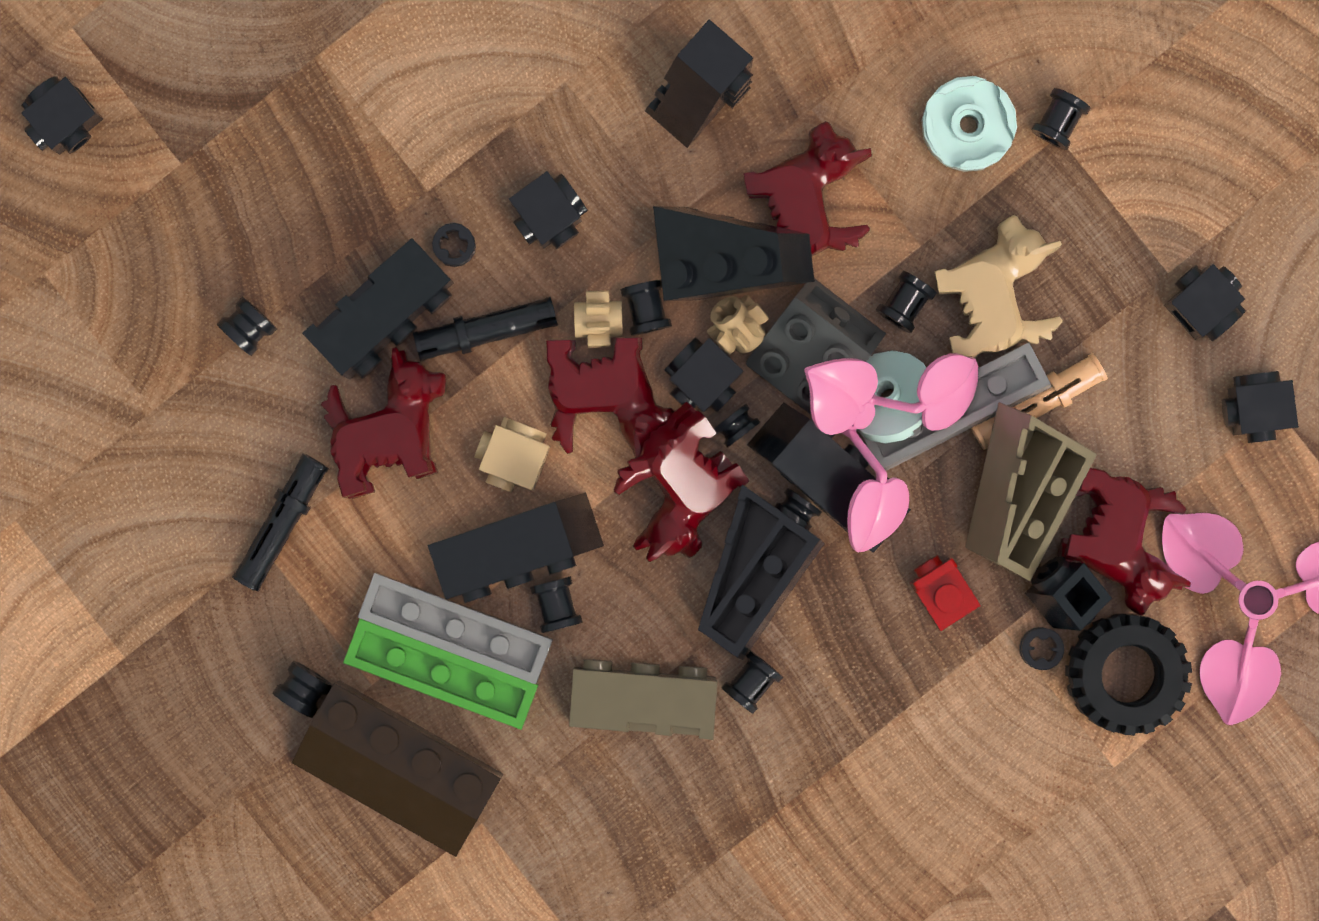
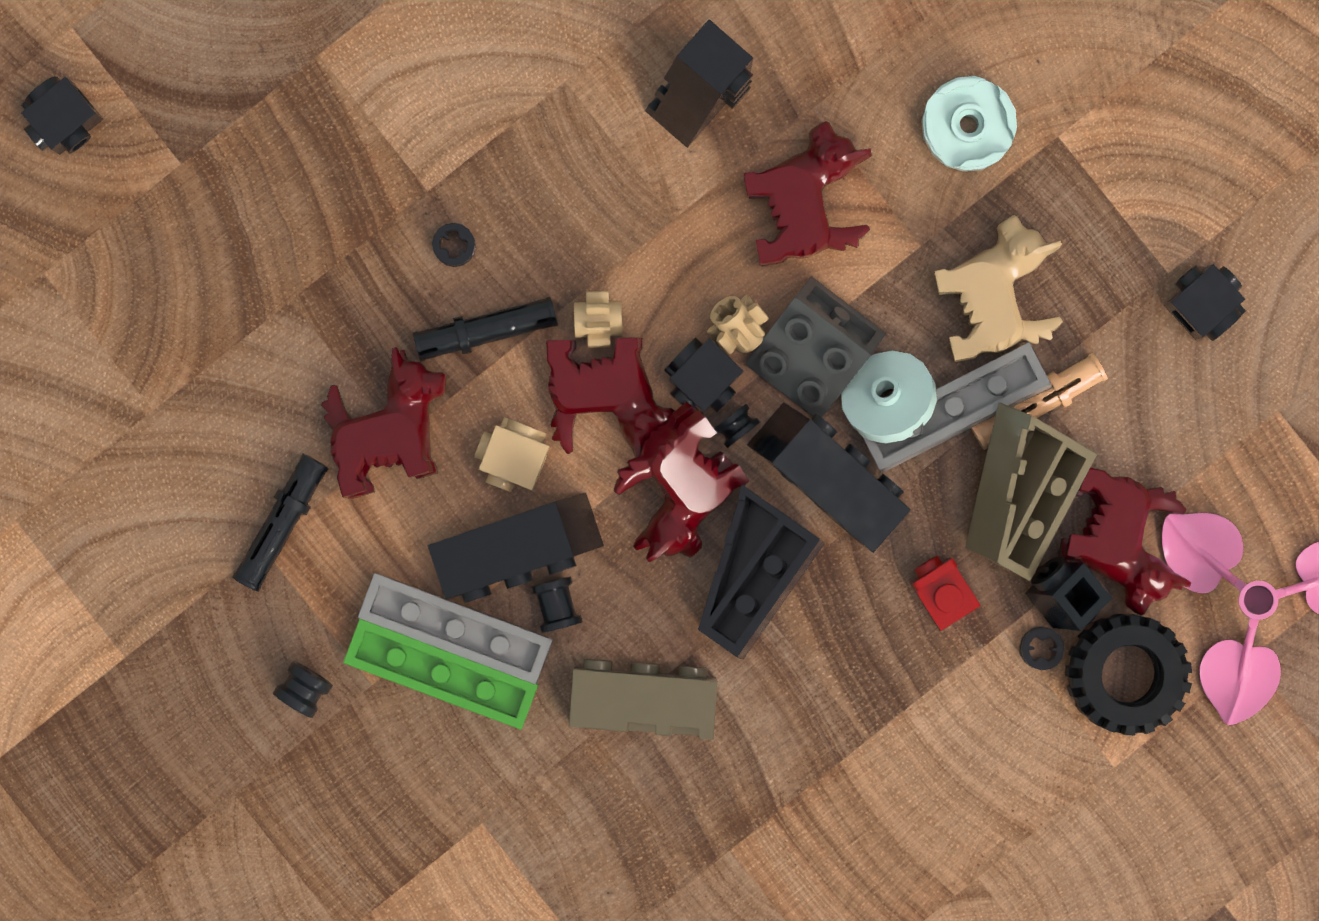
(246, 326): black wheel -> none
(381, 311): black wedge -> none
(396, 767): dark brown slope -> none
(548, 211): black brick -> none
(646, 307): black bush -> none
(725, 256): black wedge -> none
(752, 682): black bush -> none
(798, 509): black bush -> none
(845, 401): bright pink plant -> none
(906, 301): black bush -> none
(1060, 118): black bush -> none
(1260, 406): black brick -> none

